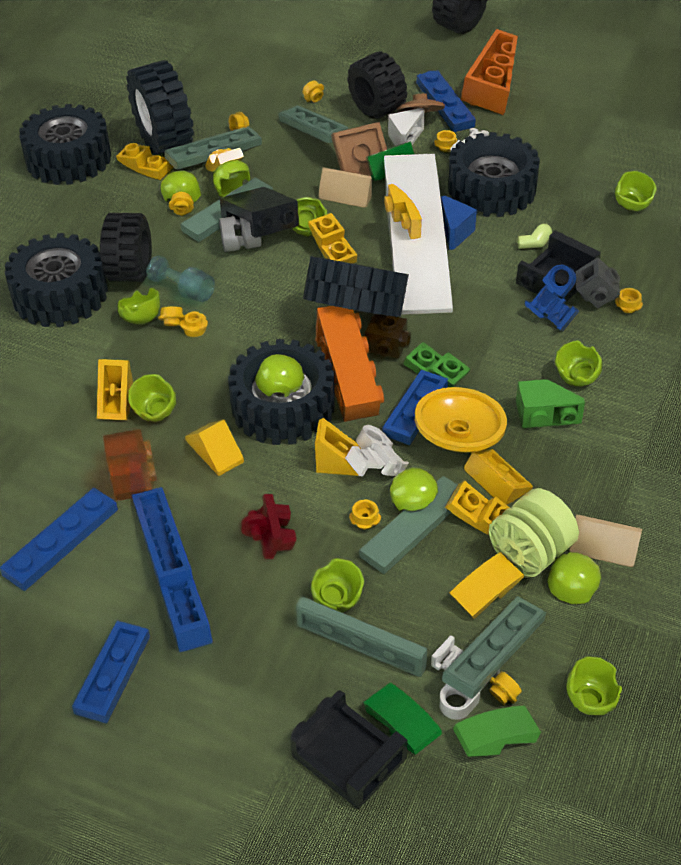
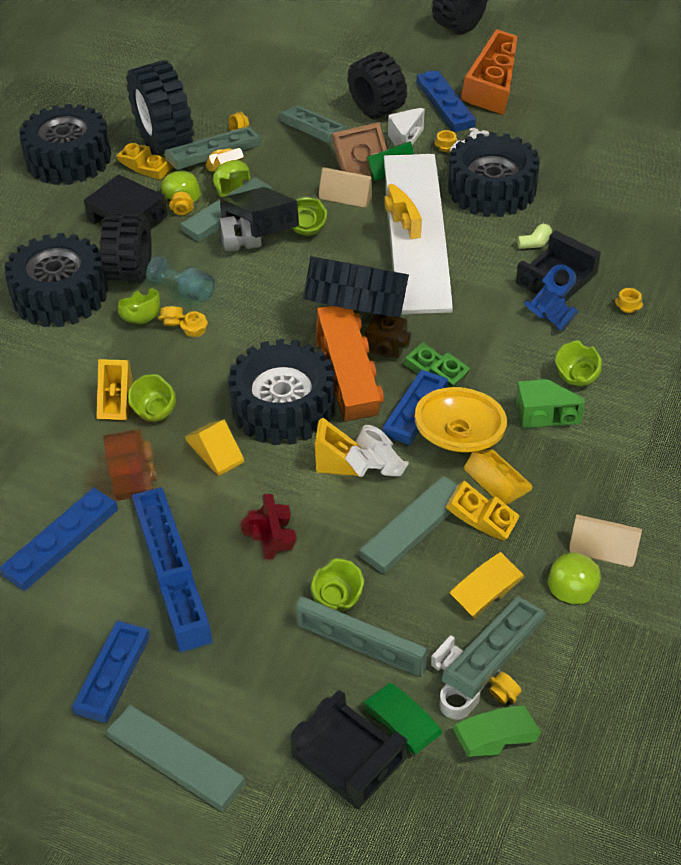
(125, 196): none -> black panel
(176, 758): none -> sand green tile
(279, 374): lime hair -> none
(313, 91): yellow plate -> none
(330, 239): yellow slope -> none
(365, 514): yellow plate -> none
(413, 489): lime hair -> none
(421, 101): medium nougat dish -> none
(458, 221): blue slope -> none
(534, 531): yellowish green wheel -> none
(593, 686): lime hair -> none
(597, 283): dark grey brick -> none
(635, 191): lime hair -> none

